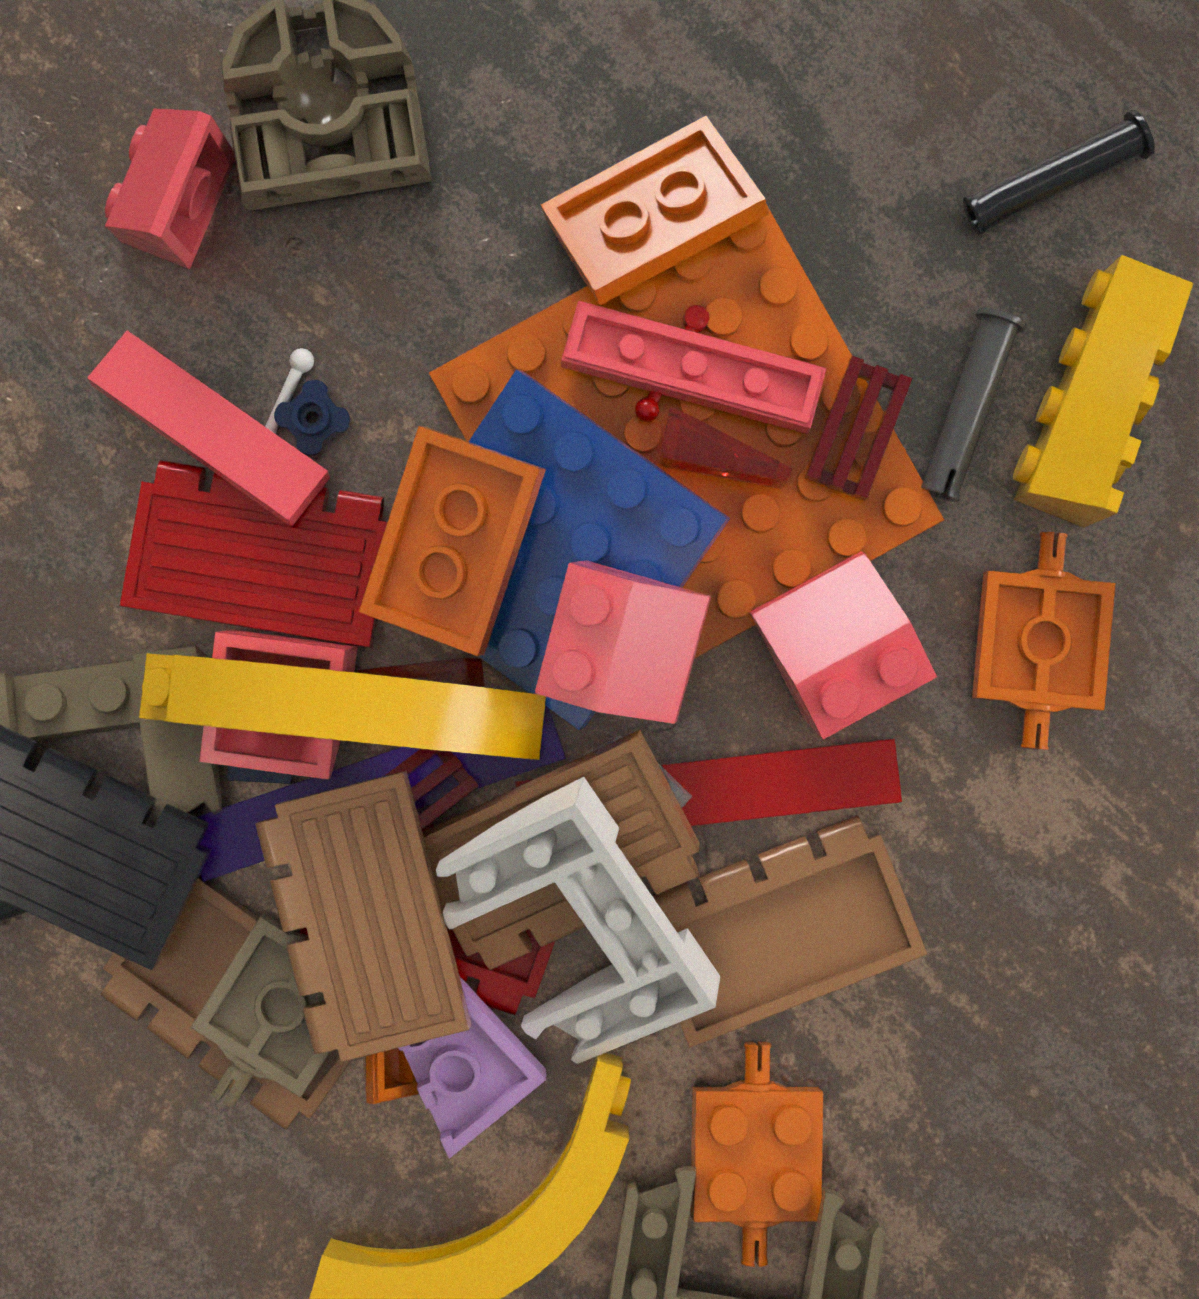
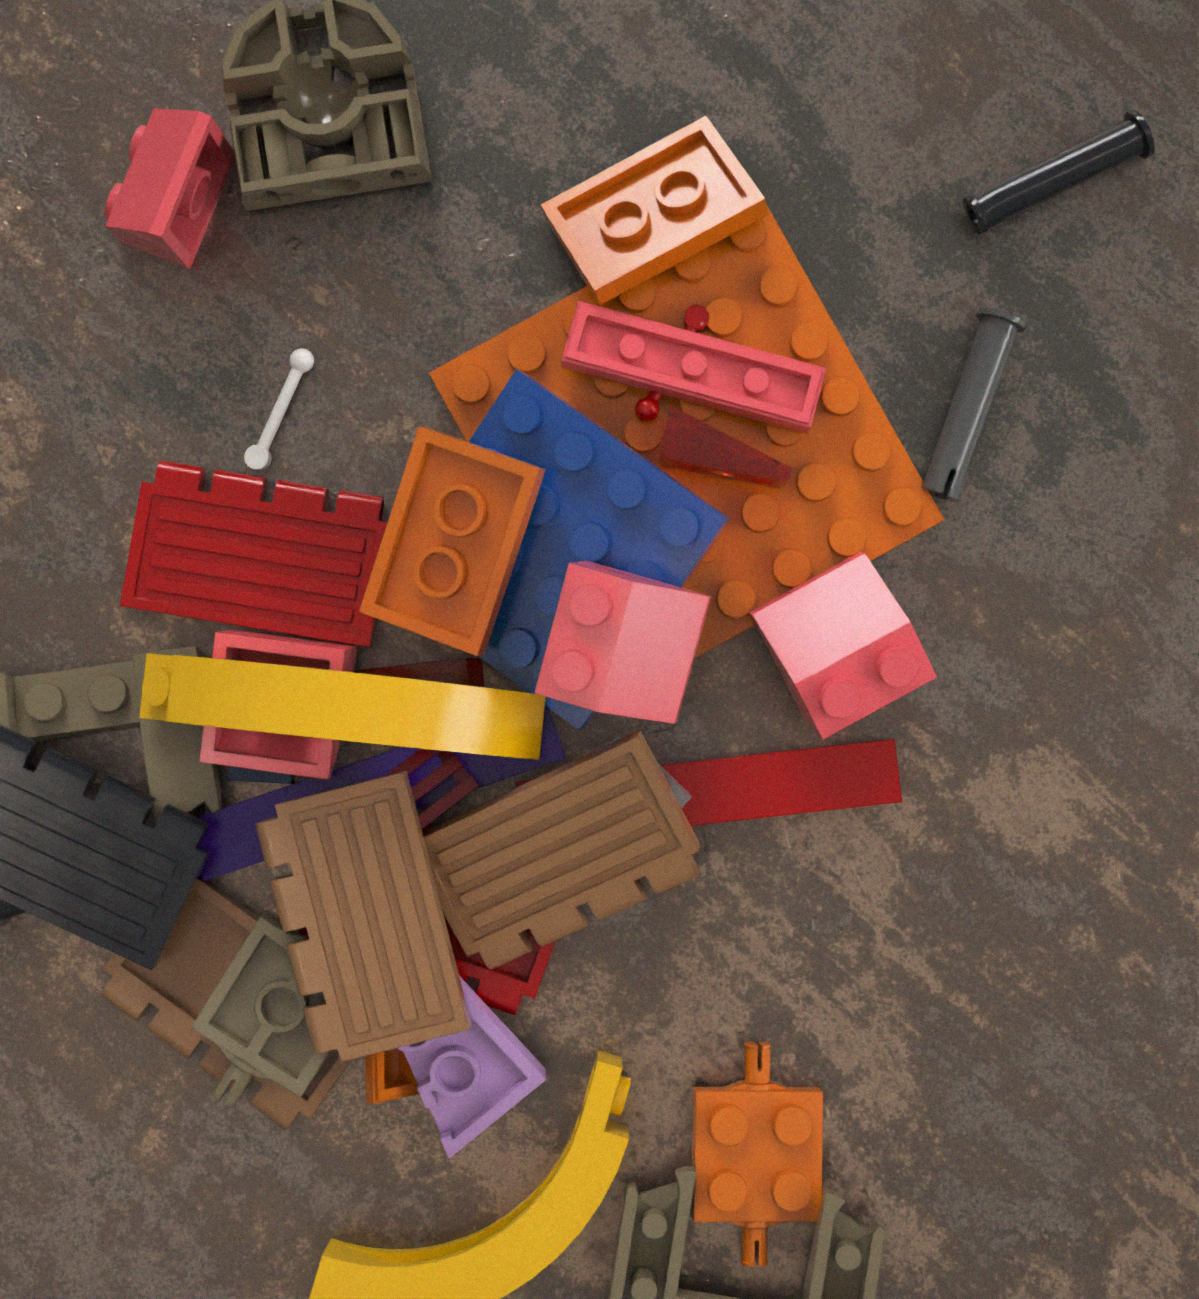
(209, 428): coral tile -> none
(312, 435): dark blue plate -> none
(570, 841): white wedge -> none
(796, 929): medium nougat hinge -> none
(878, 378): dark red tile -> none
(1043, 640): orange plate -> none
(1102, 392): yellow wedge -> none

